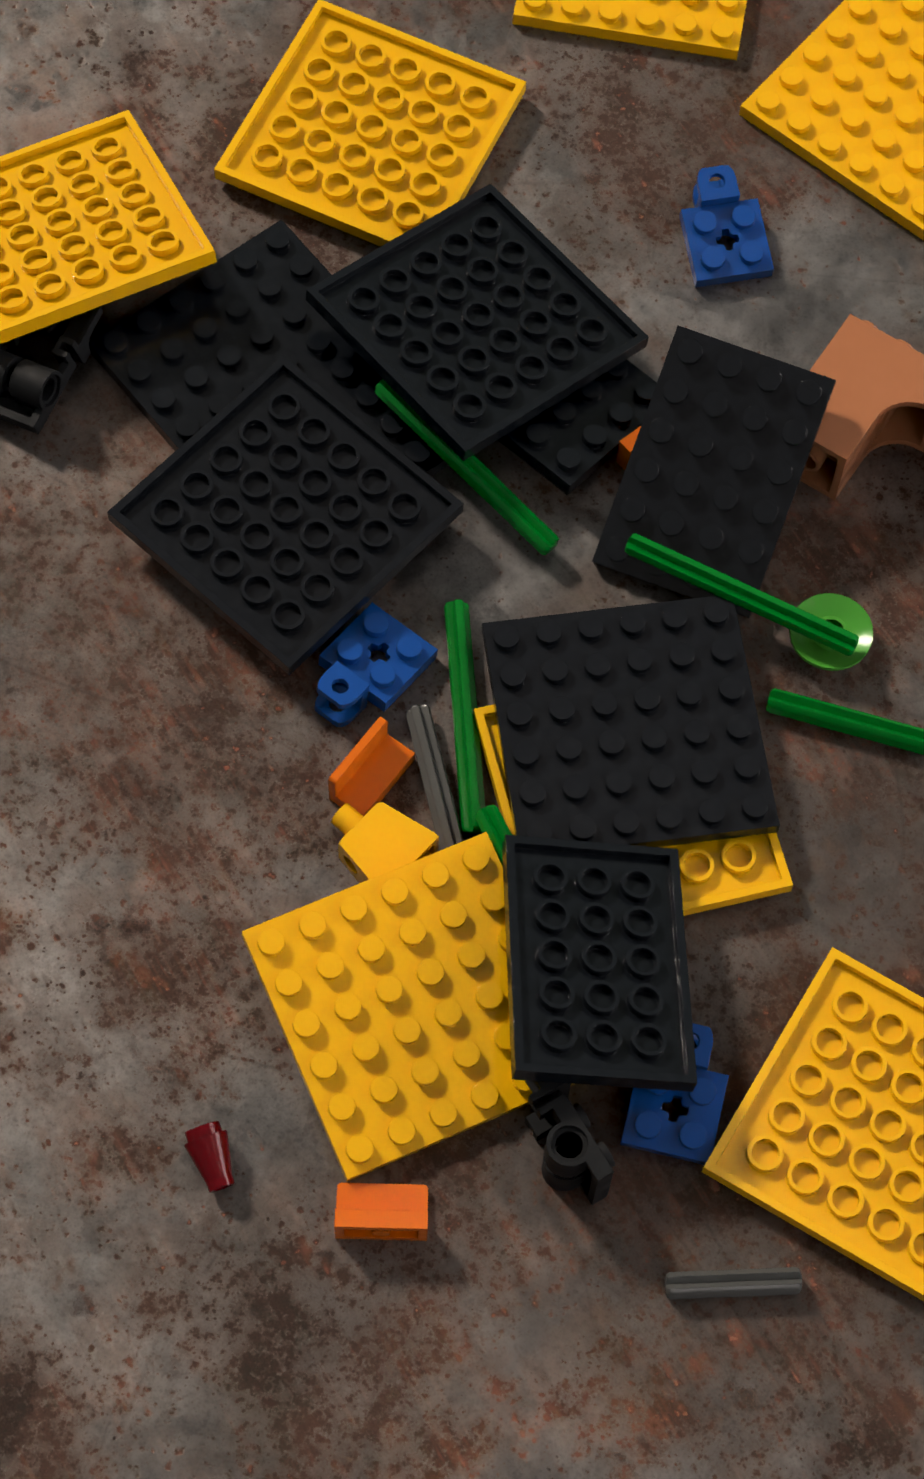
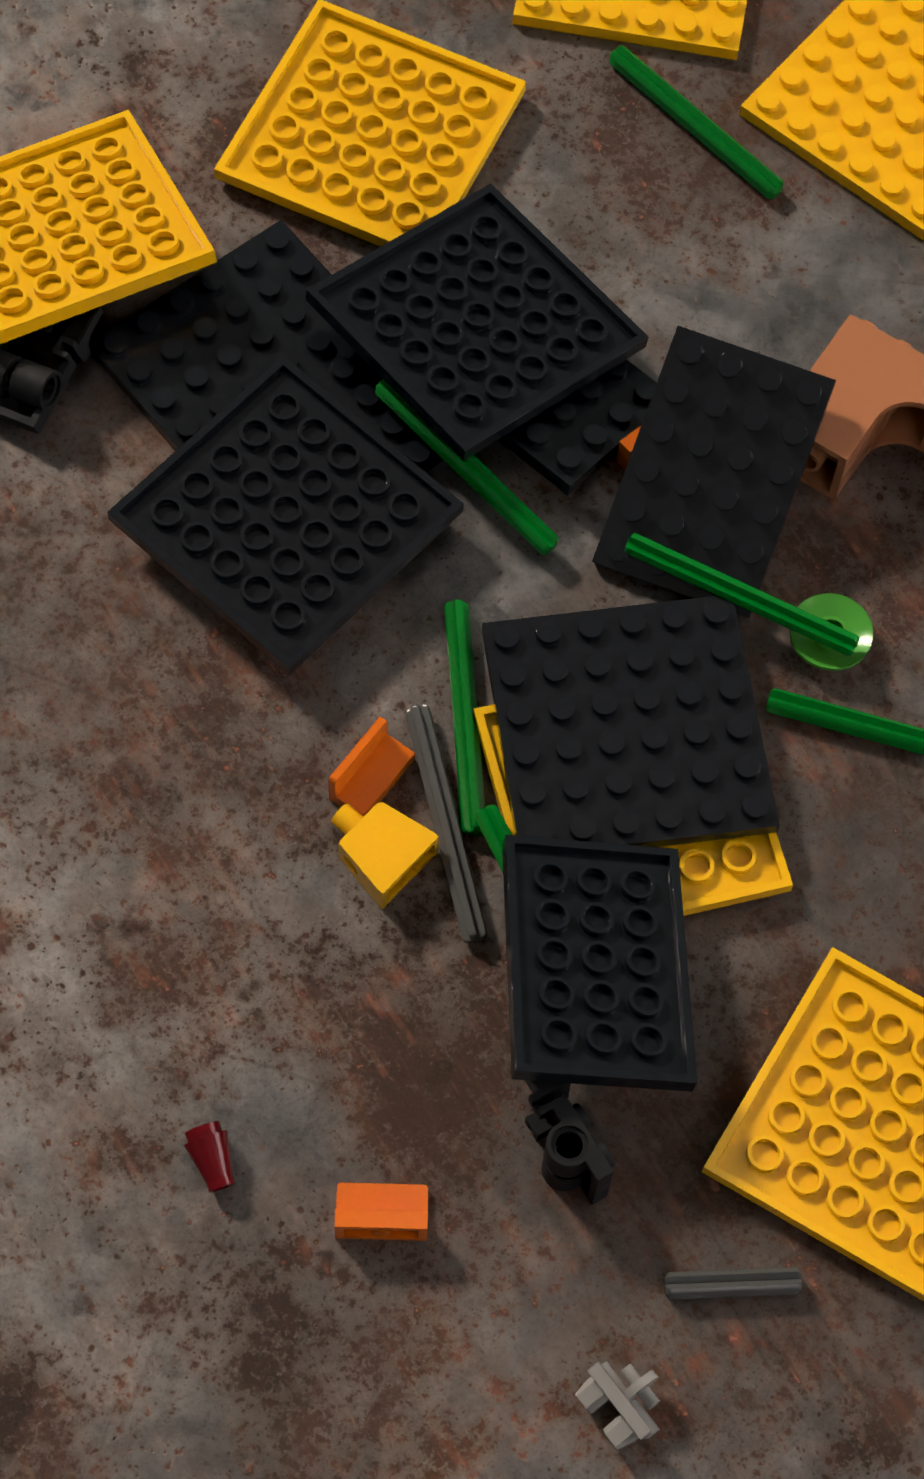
(356, 679): blue plate -> none
(398, 1004): yellow plate -> none
(607, 1386): none -> light grey hips
(692, 1135): blue plate -> none
(696, 122): none -> green axle
(719, 214): blue plate -> none

